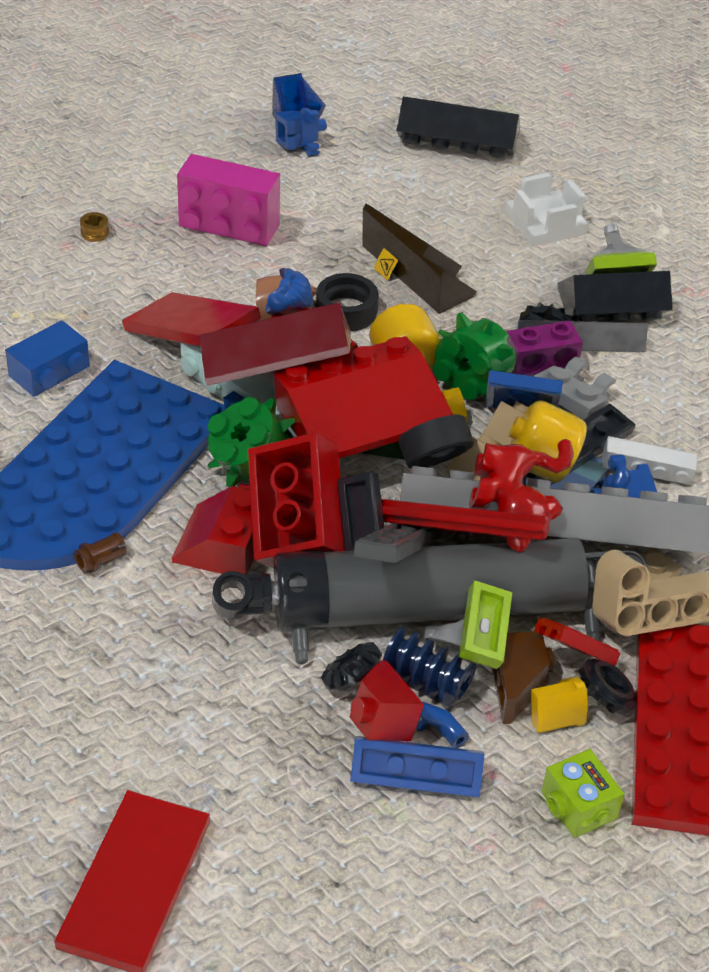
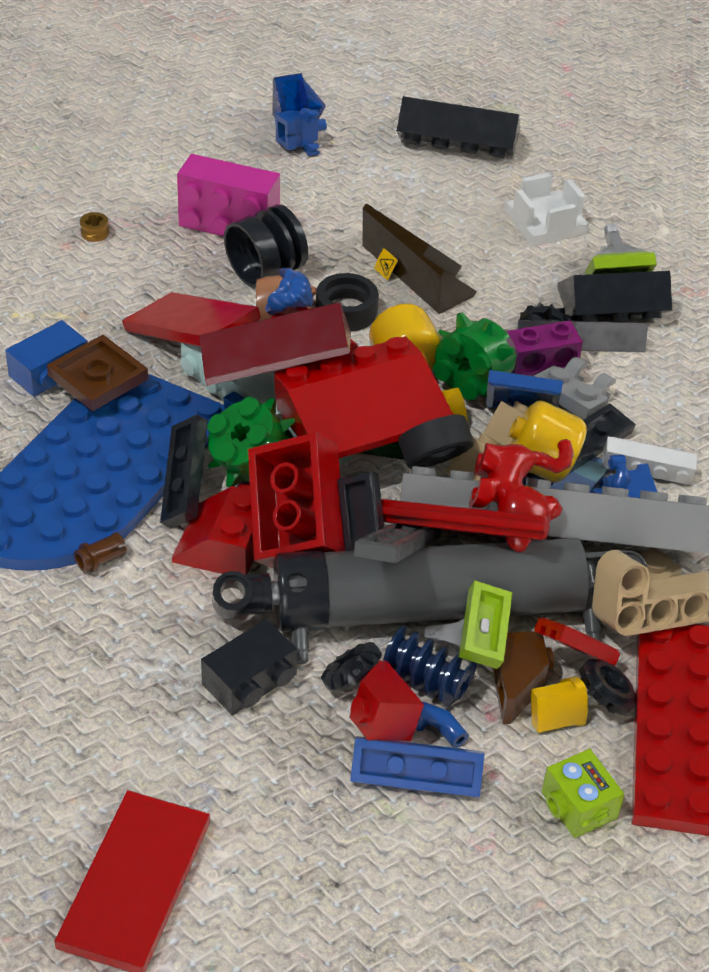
(97, 372): none -> reddish brown plate
(184, 471): none -> black plate
(249, 667): none -> black brick
(265, 244): none -> black wheel

